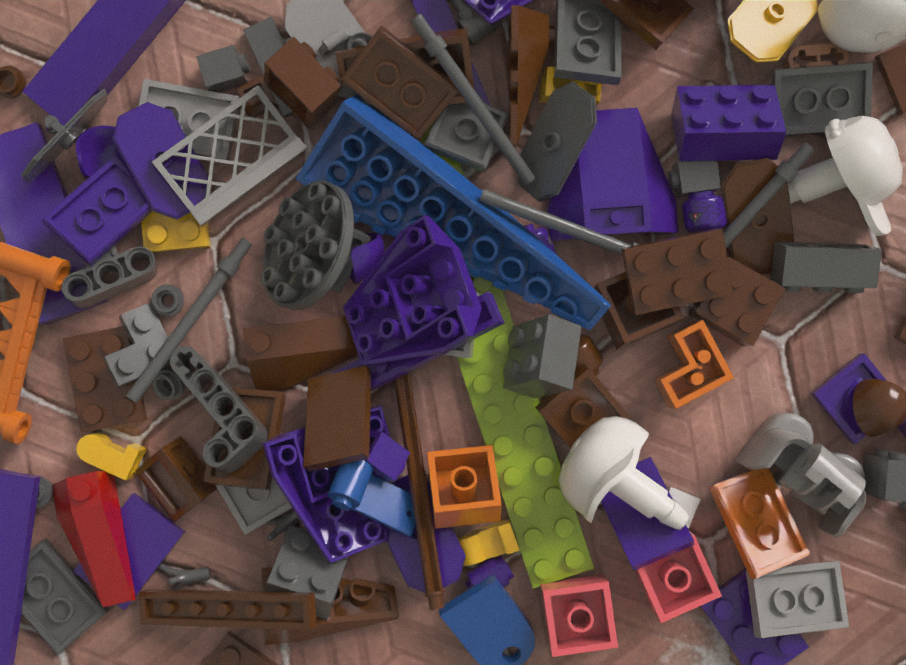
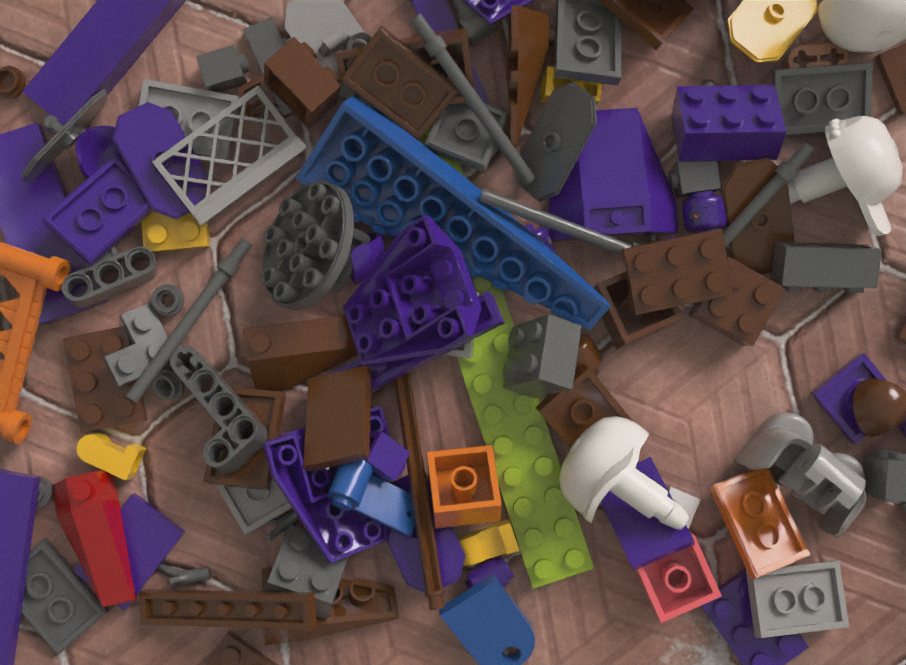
(185, 471): reddish brown tile -> none
(579, 615): coral brick -> none
(700, 367): orange brick -> none

